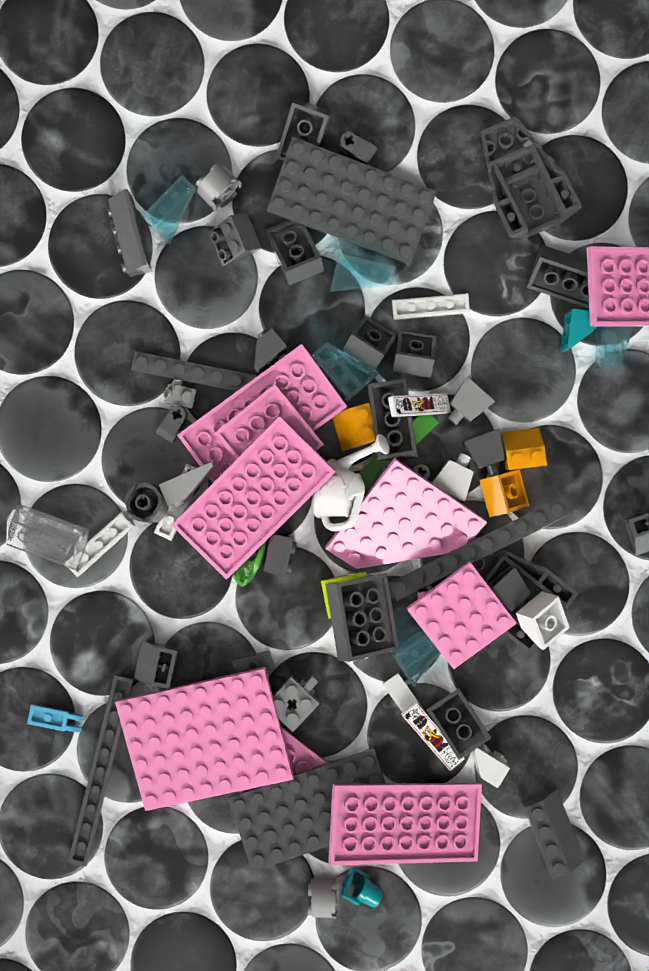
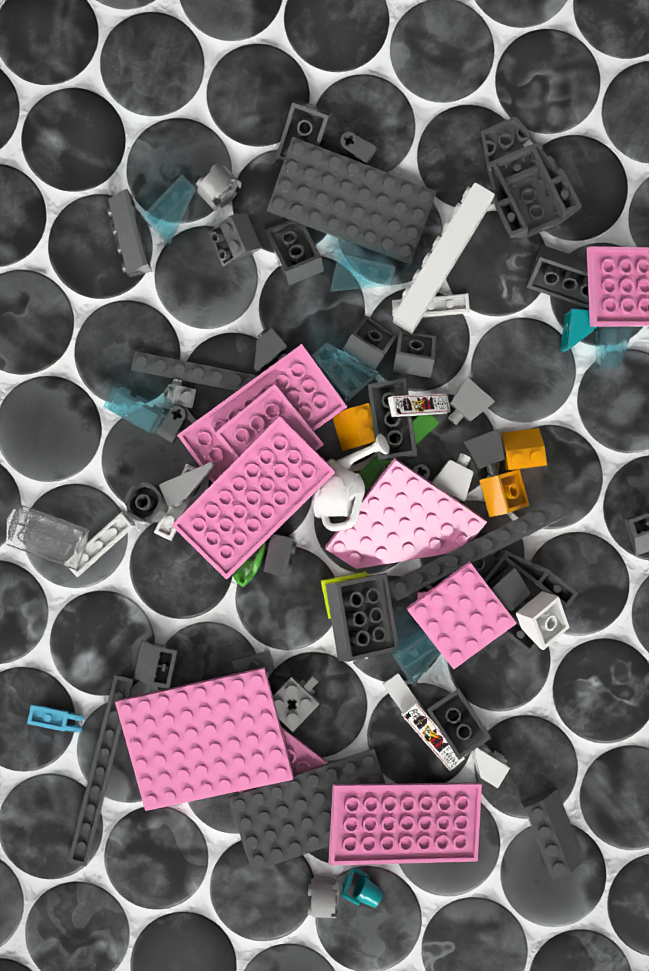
(134, 409): none -> clear light blue wedge
(444, 256): none -> white brick

